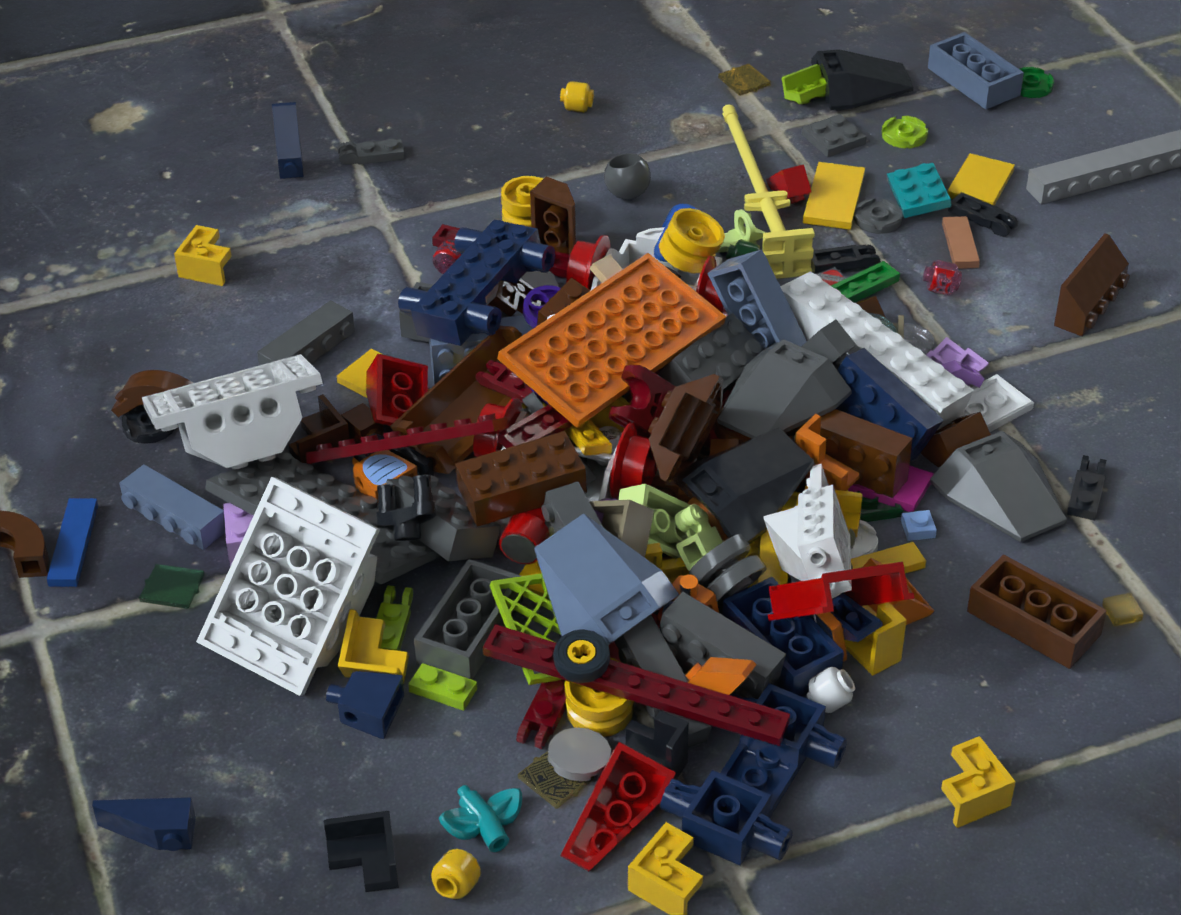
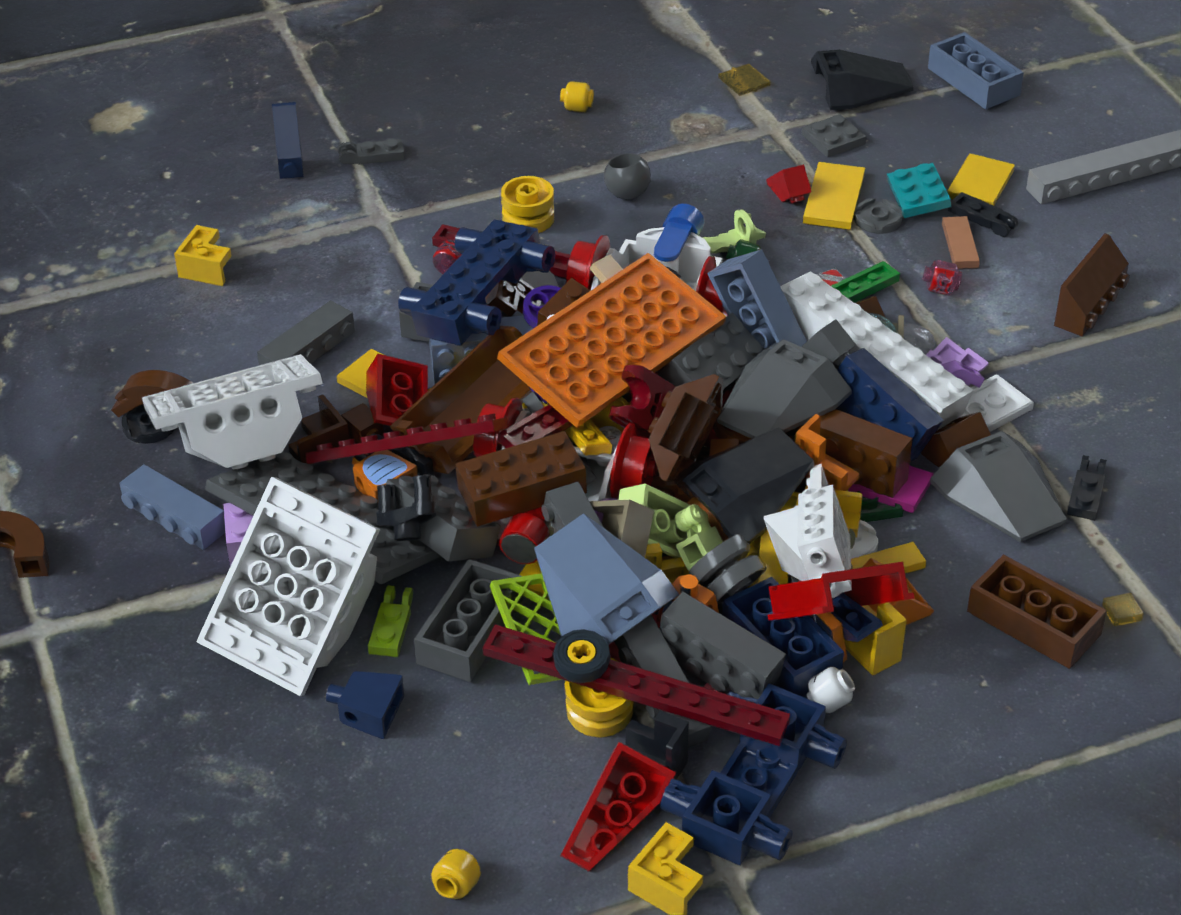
(72, 542): blue tile -> none
(153, 822): dark blue slope -> none
(171, 586): clear green piece -> none
(362, 648): yellow panel -> none
(363, 842): black panel -> none
(442, 686): lime plate -> none
(483, 817): teal plant -> none
(503, 381): dark red hinge -> none
(544, 713): dark red hinge -> none
(548, 784): clear yellow piece -> none
(554, 214): reddish brown slope -> none
(578, 753): light grey tile -> none
(691, 240): yellow wheel -> none
(720, 674): orange slope -> none
(786, 250): light yellow piece -> none
(804, 85): lime bracket -> none
(844, 258): black hinge -> none
(904, 132): lime tile -> none
(918, 525): light blue plate -> none
(981, 787): yellow panel -> none
(1036, 83): green tile -> none

